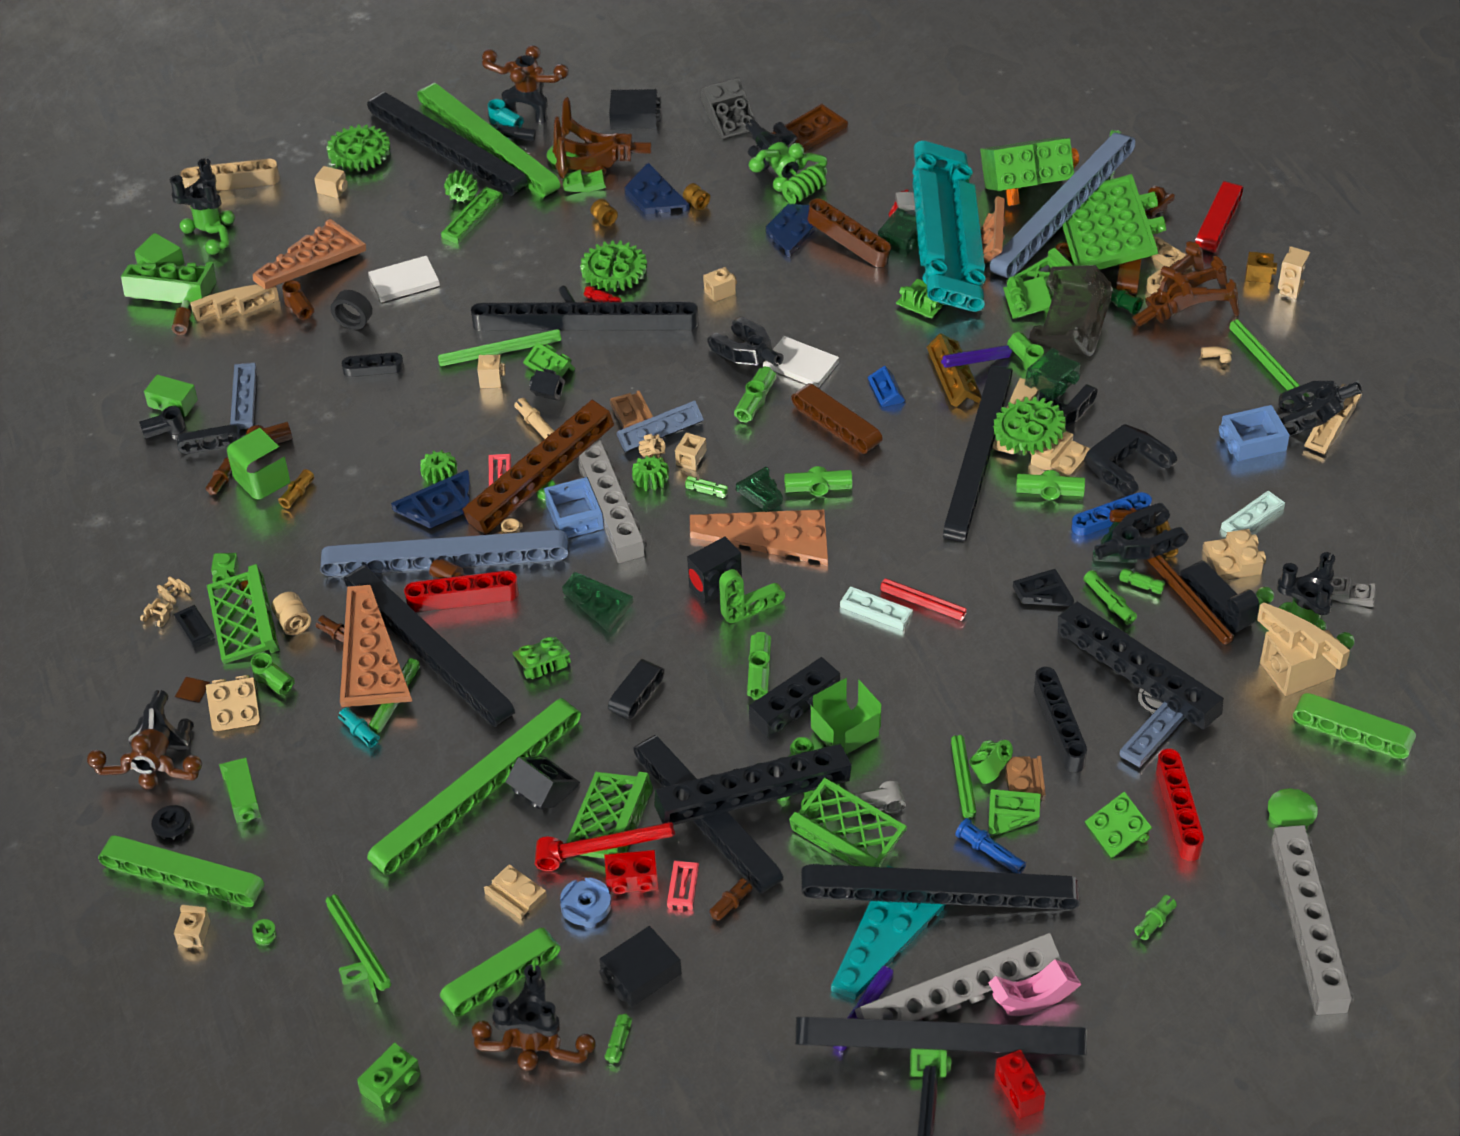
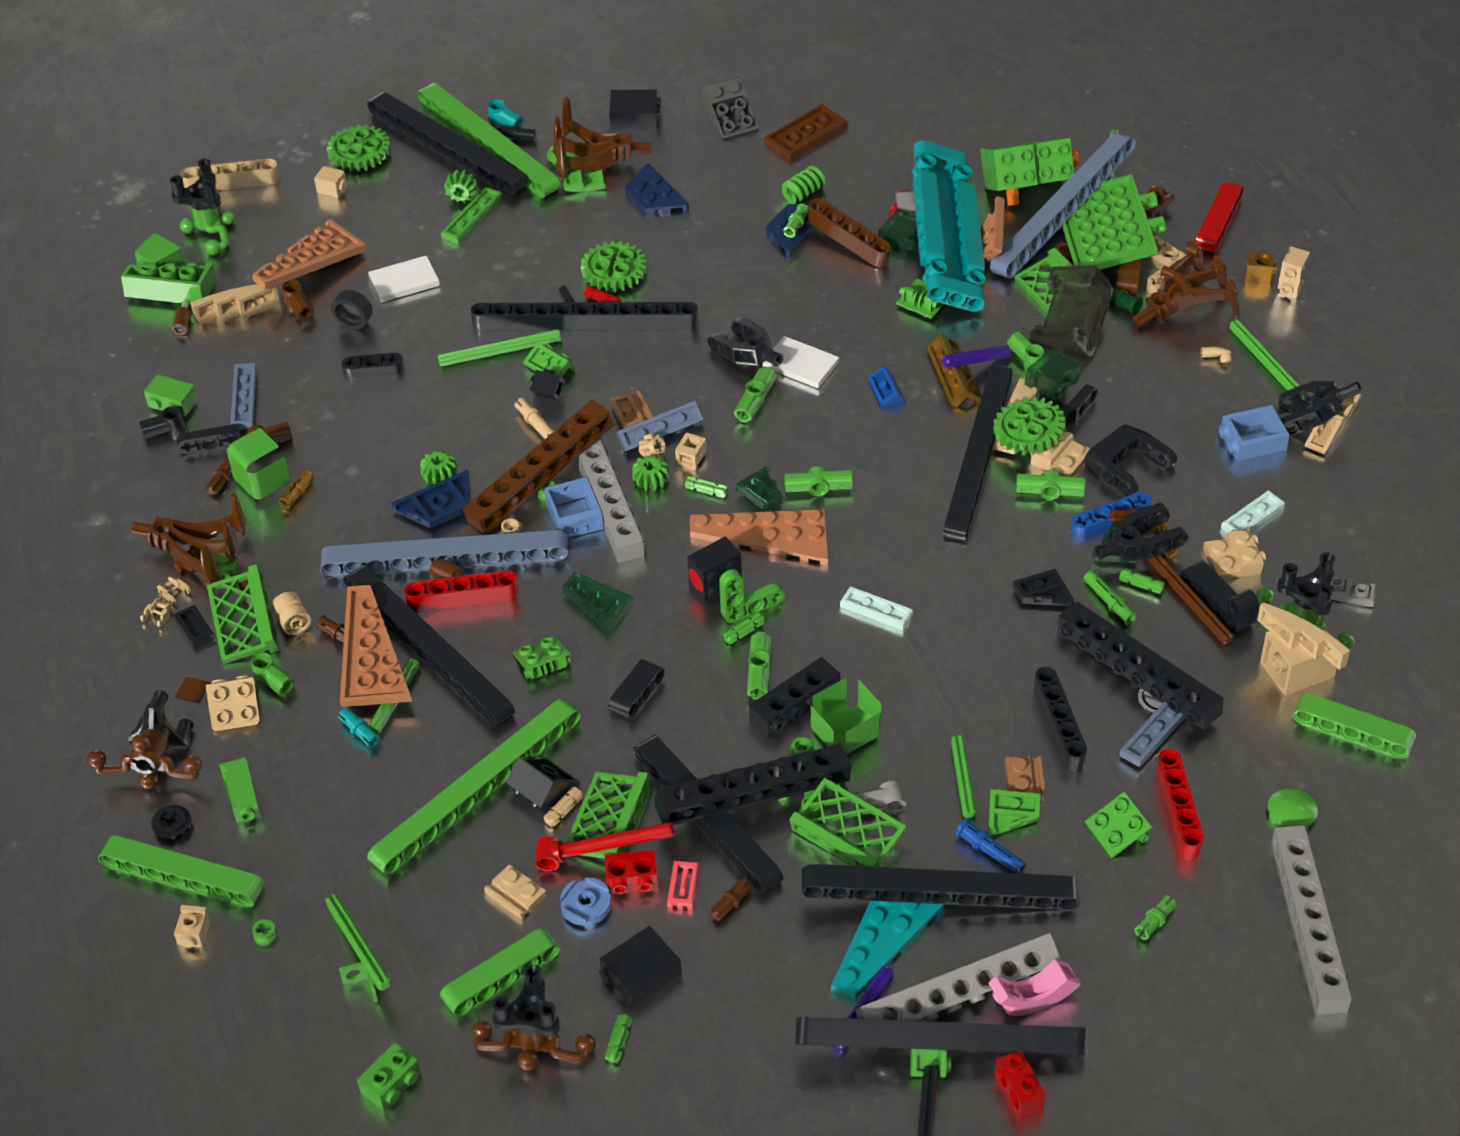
(191, 540): none -> reddish brown piece
(490, 371): tan brick -> none
(499, 457): coral tile -> none
(528, 80): reddish brown wheel -> none
(563, 806): none -> tan axle
(604, 212): pearl gold wheel -> none
(696, 196): pearl gold wheel -> none
(720, 284): tan brick -> none
(743, 628): none -> bright green axle
(779, 152): wheel -> none
(796, 220): none -> bright green pin
(836, 418): reddish brown beam -> none
(923, 599): axle -> none
(991, 759): bright green piece -> none
(1026, 296): bright green hinge -> none

